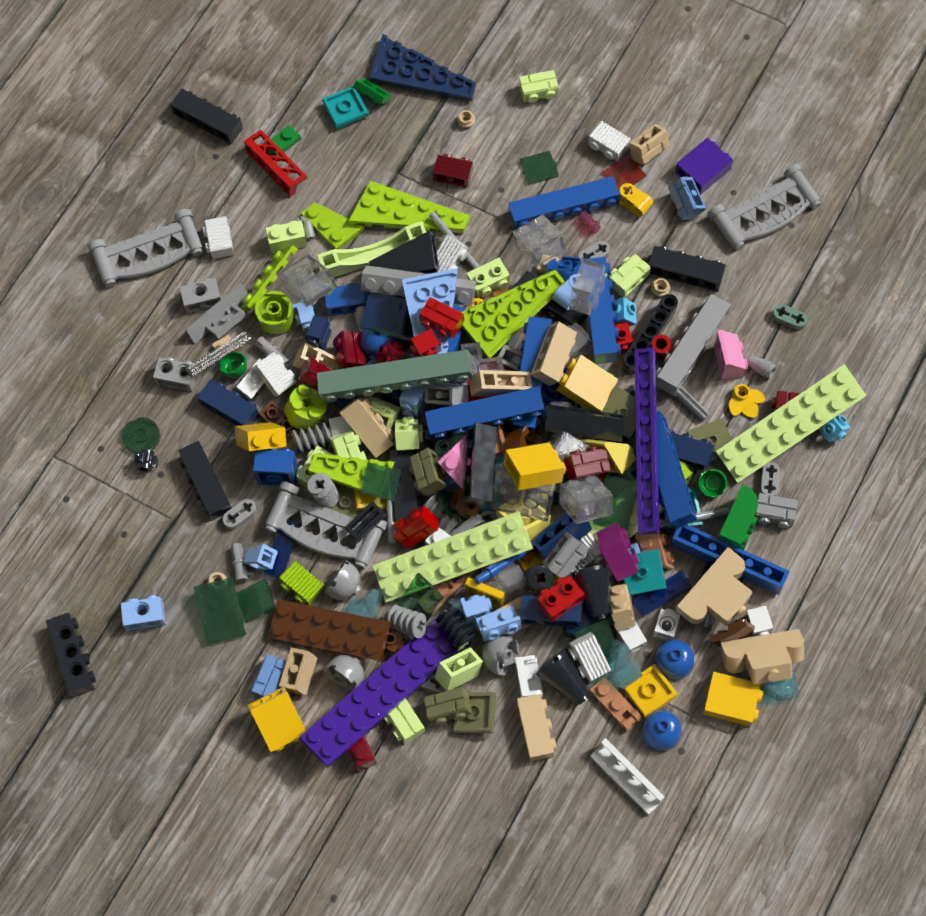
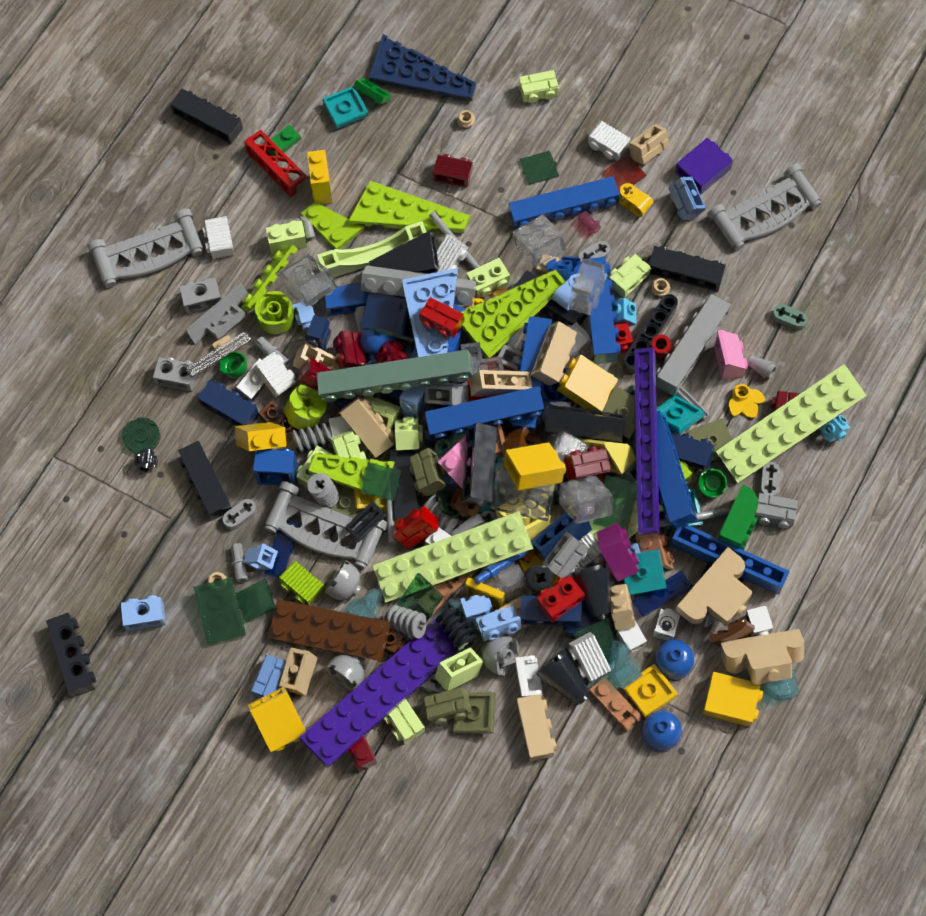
(319, 177): none -> yellow brick
(425, 344): red brick -> none
(627, 777): white fence -> none
(680, 414): none -> teal plate

